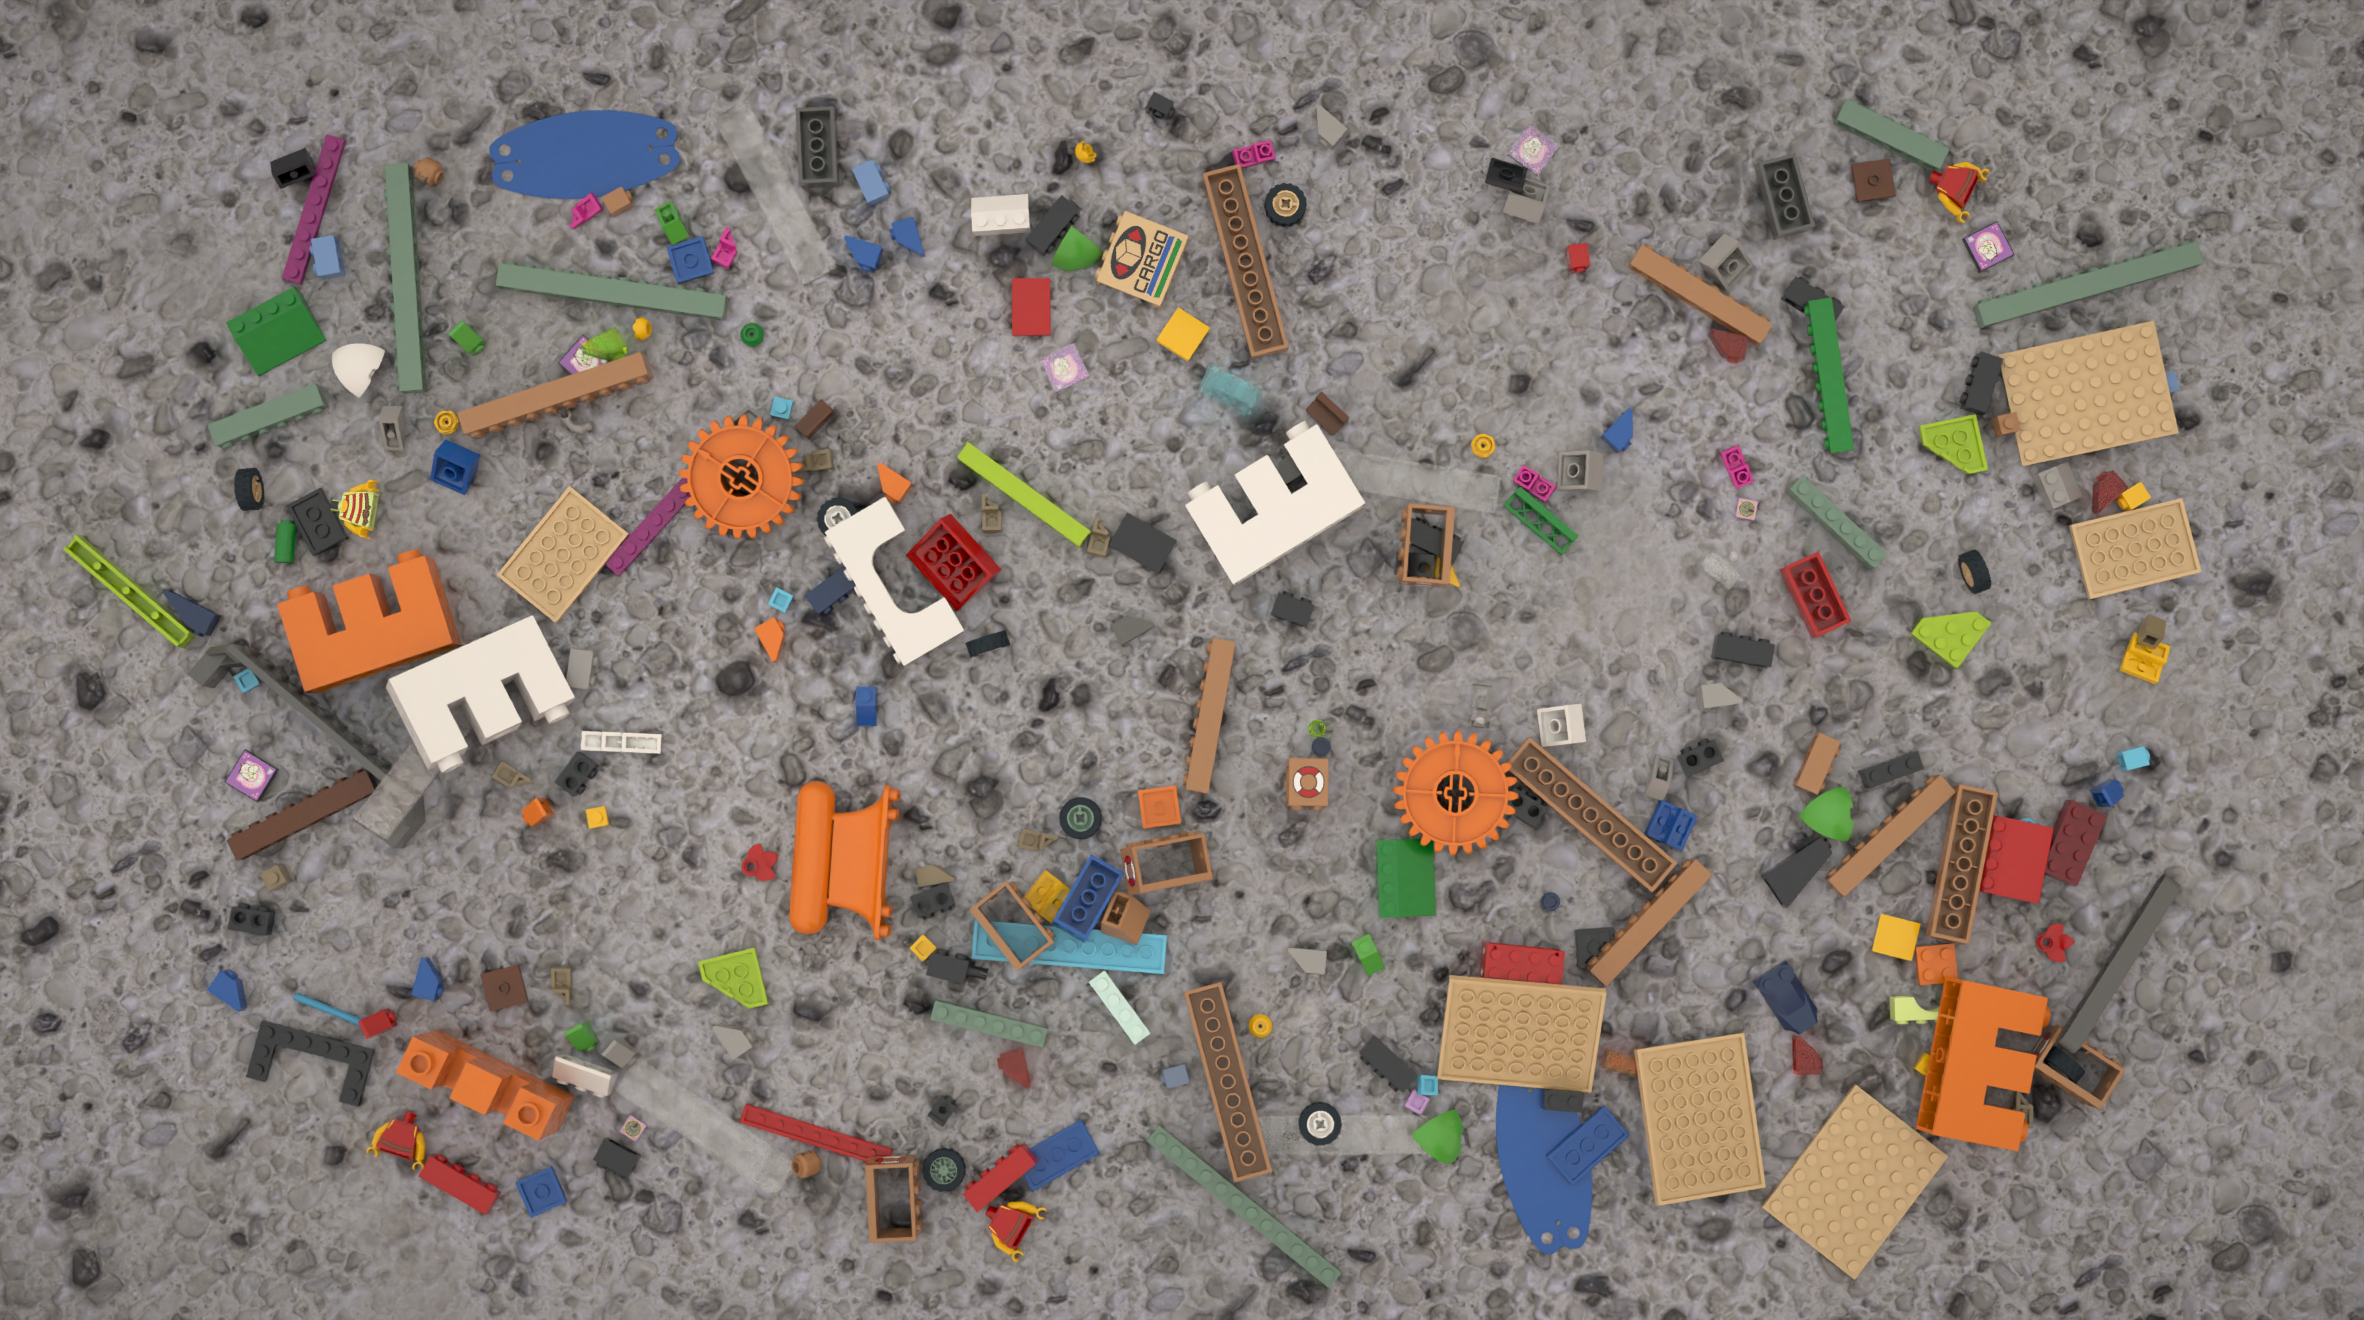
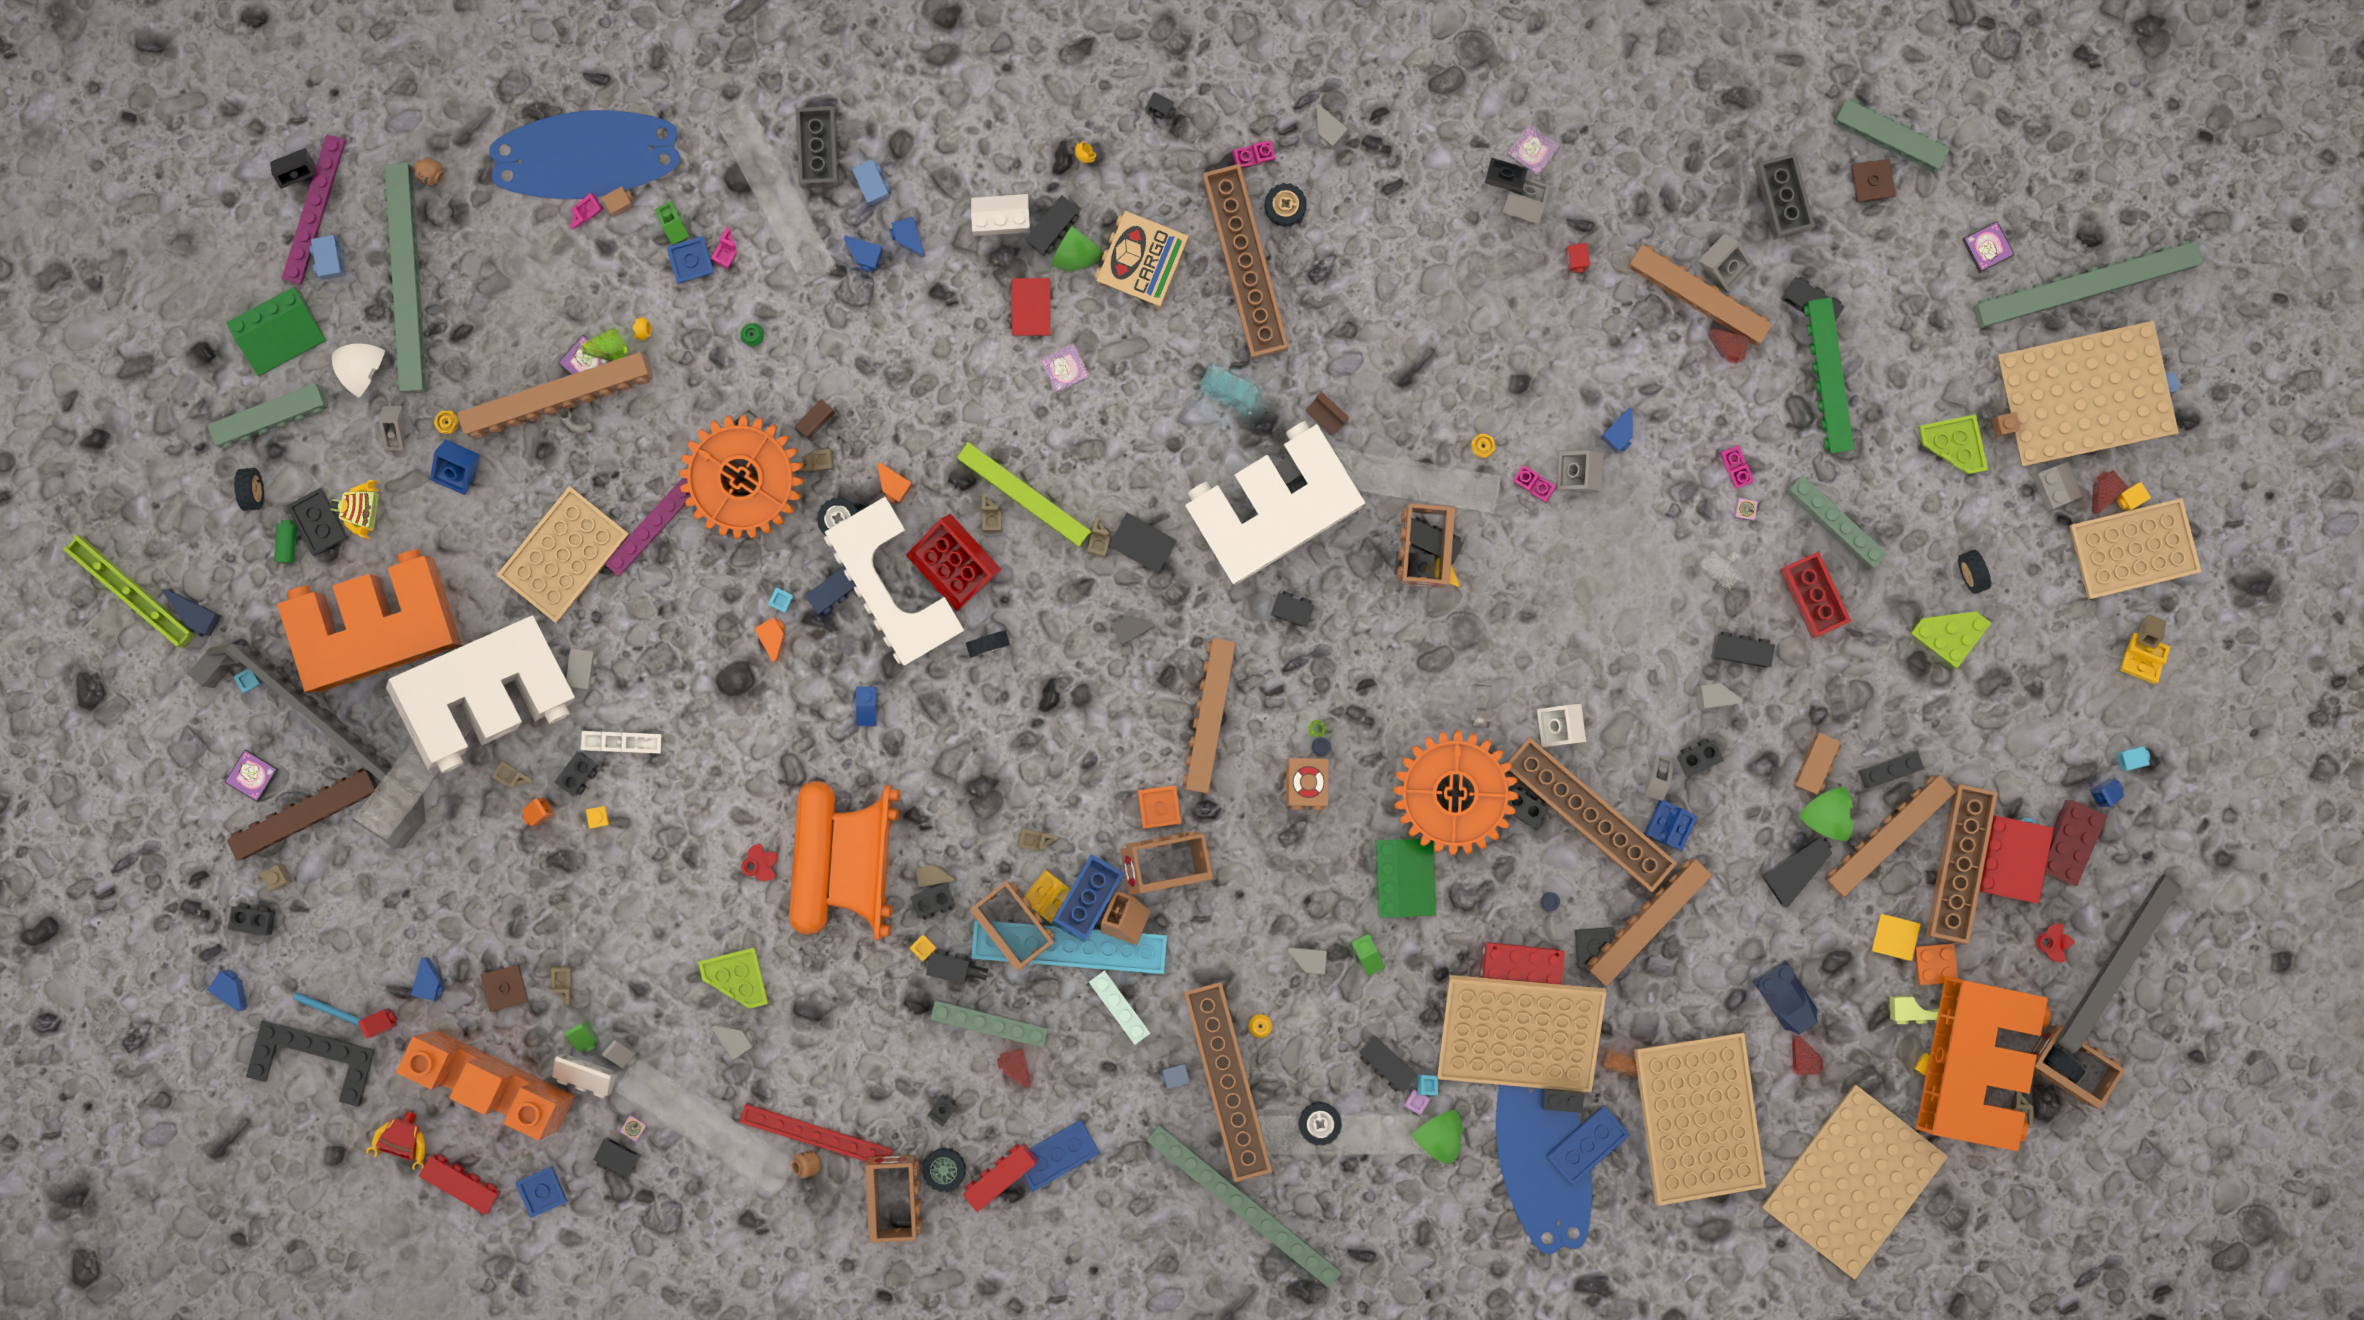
(468, 338): bright green slope -> none
(612, 291): sand green brick -> none
(781, 408): medium azure plate -> none
(1011, 1224): torso -> none
(1080, 818): black wheel -> none
(1183, 334): yellow slope -> none
(1544, 514): green fence -> none
(1957, 186): torso -> none
(1980, 383): black brick -> none

